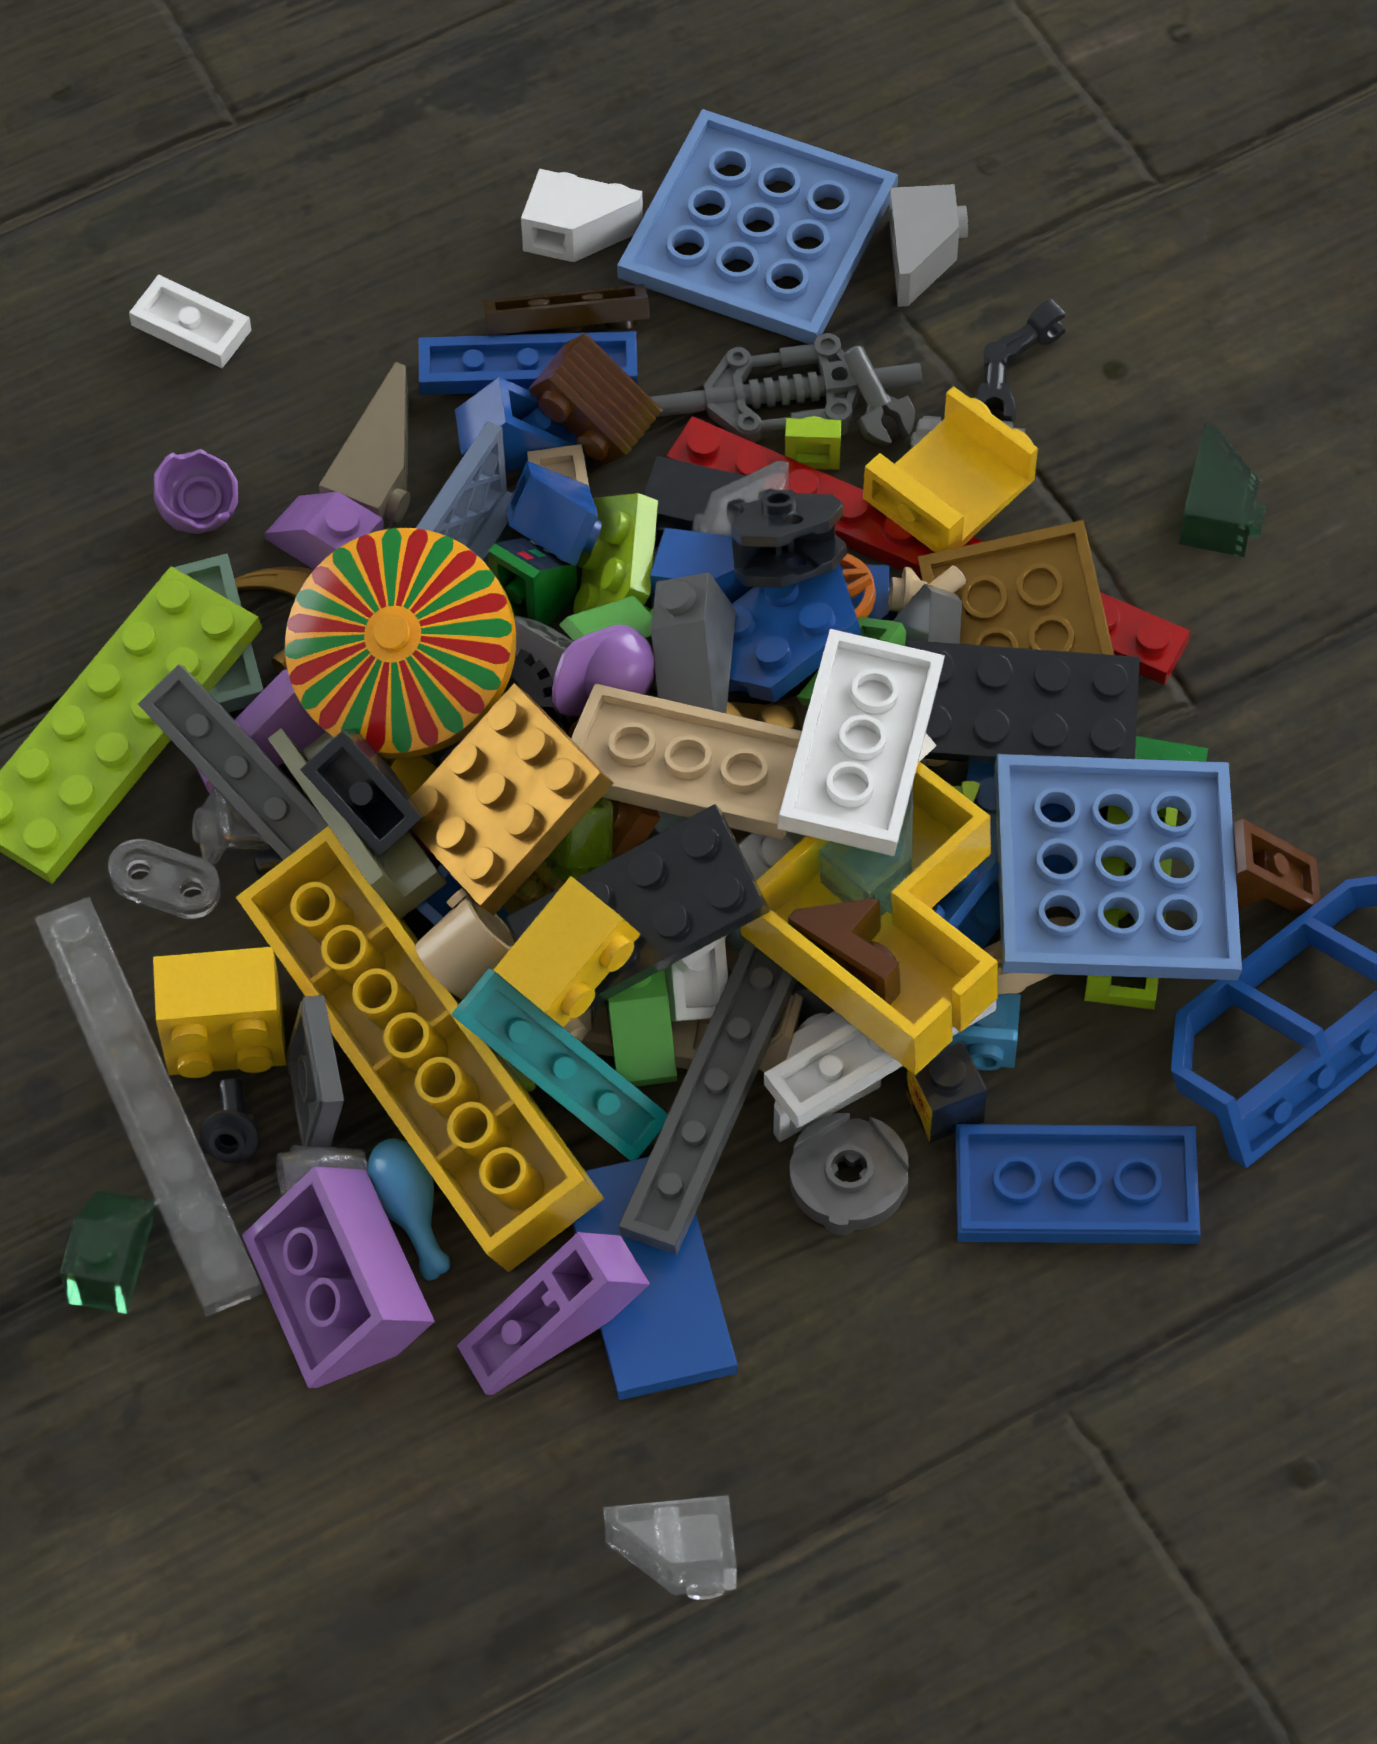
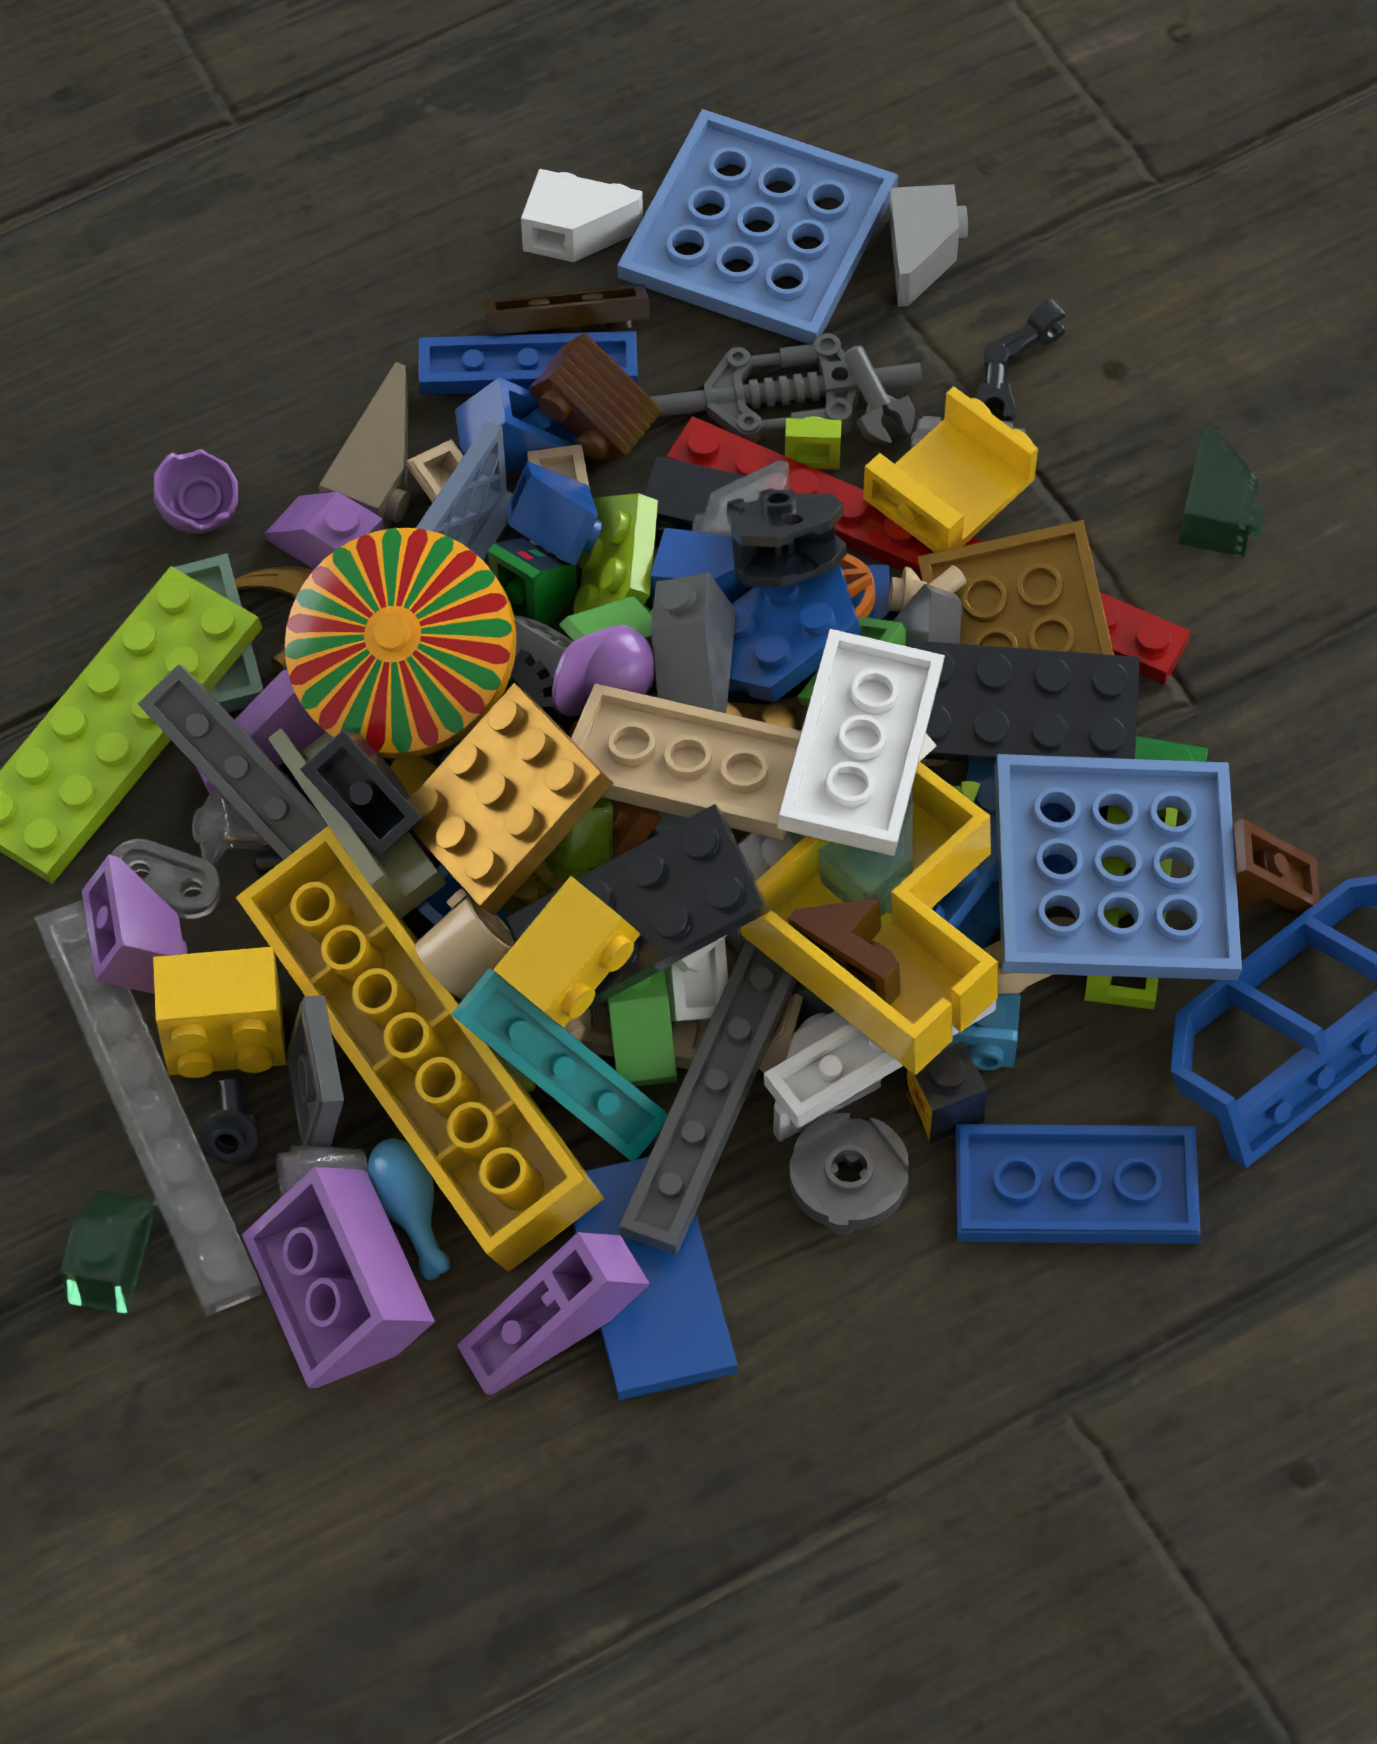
(128, 926): none -> medium lavender slope
(190, 321): white plate -> none
(435, 467): none -> tan slope
(678, 1543): clear slope -> none

